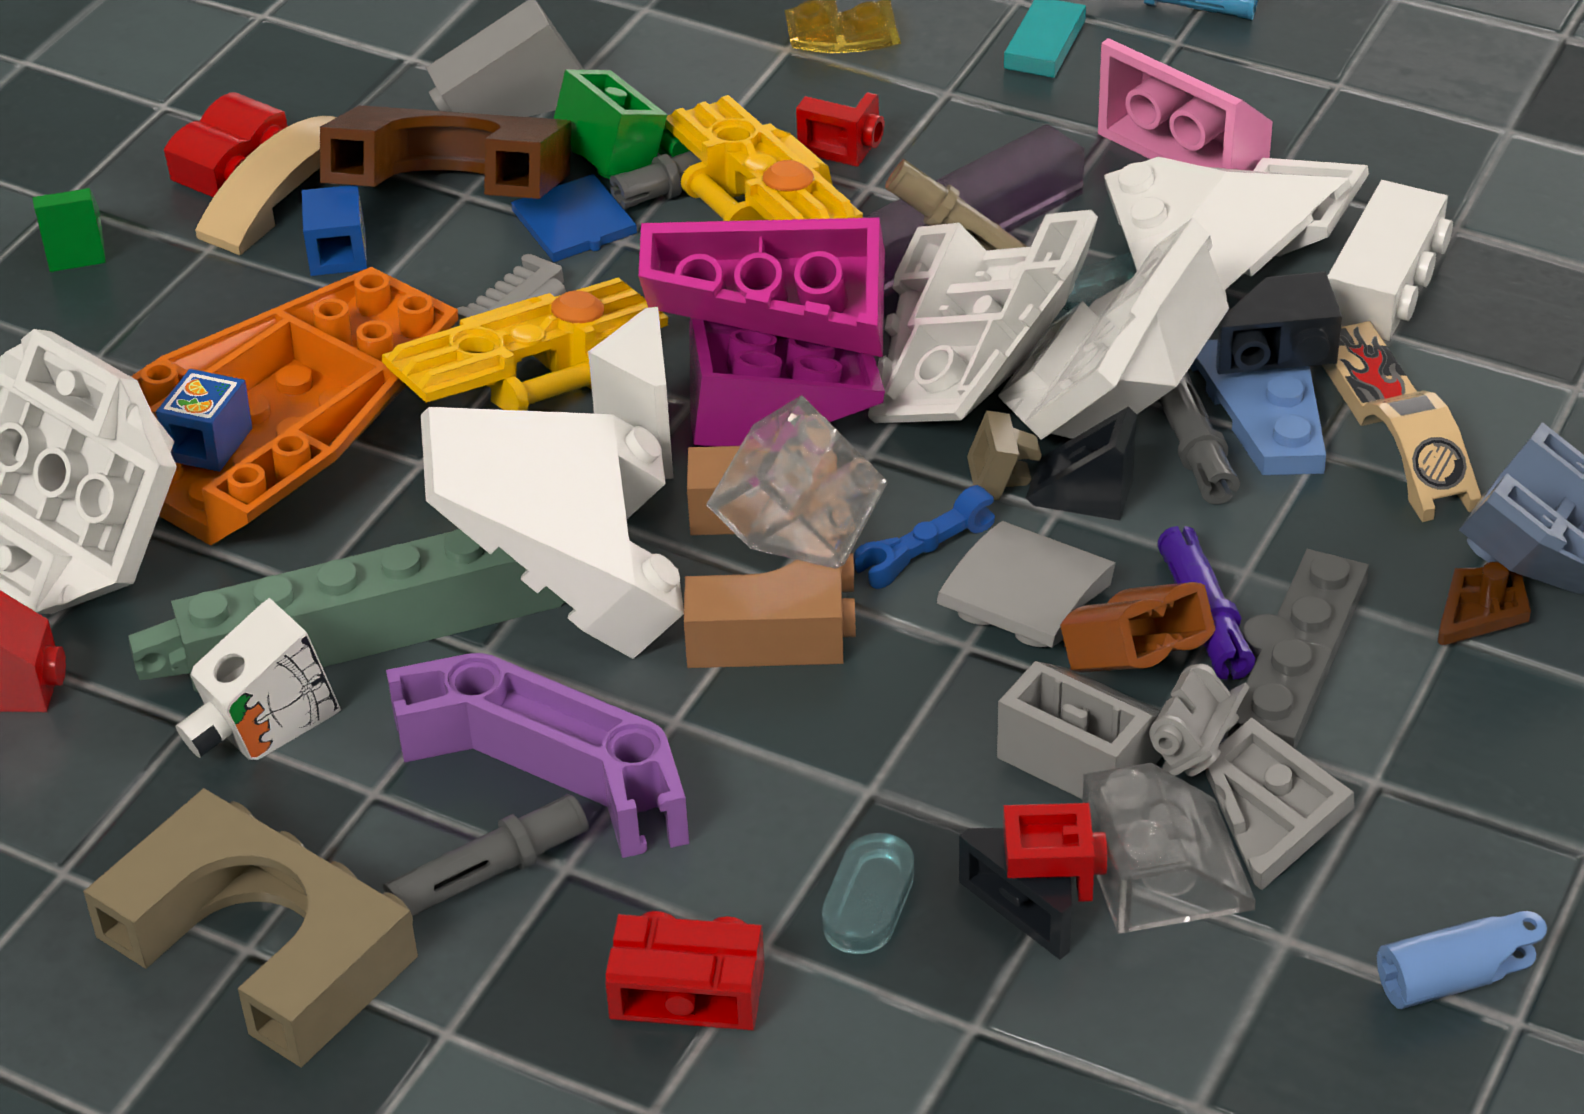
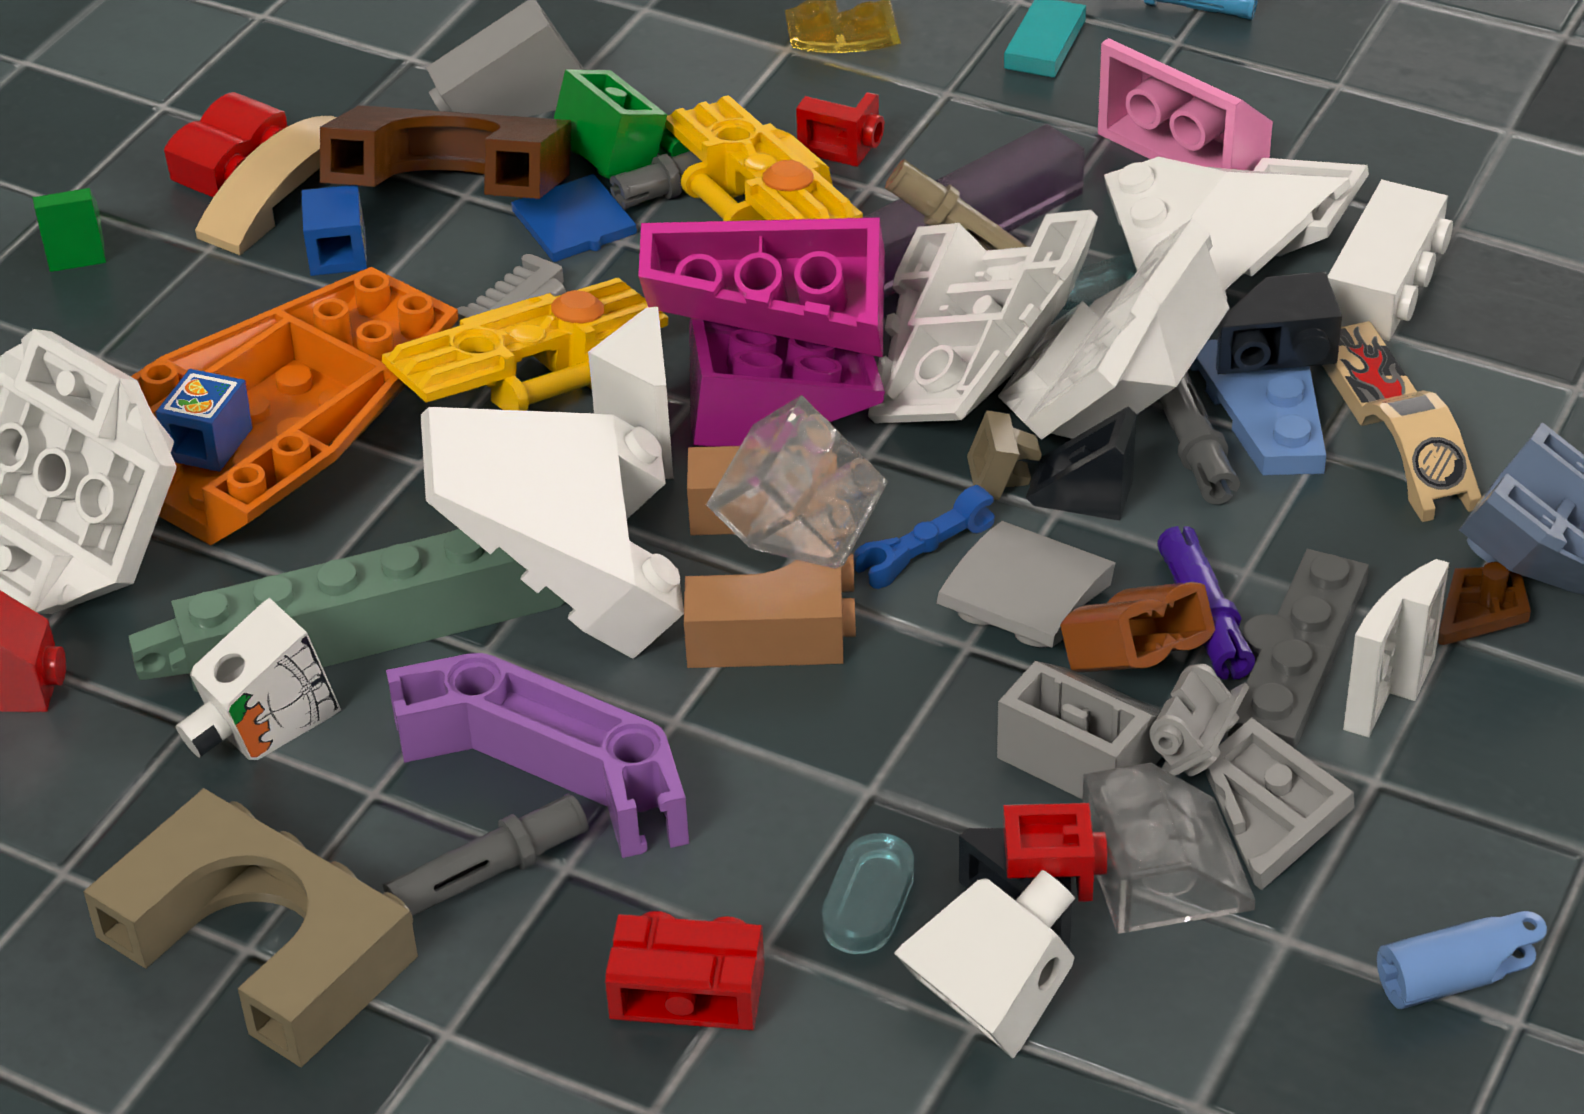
(995, 957): none -> white torso
(1395, 645): none -> white slope

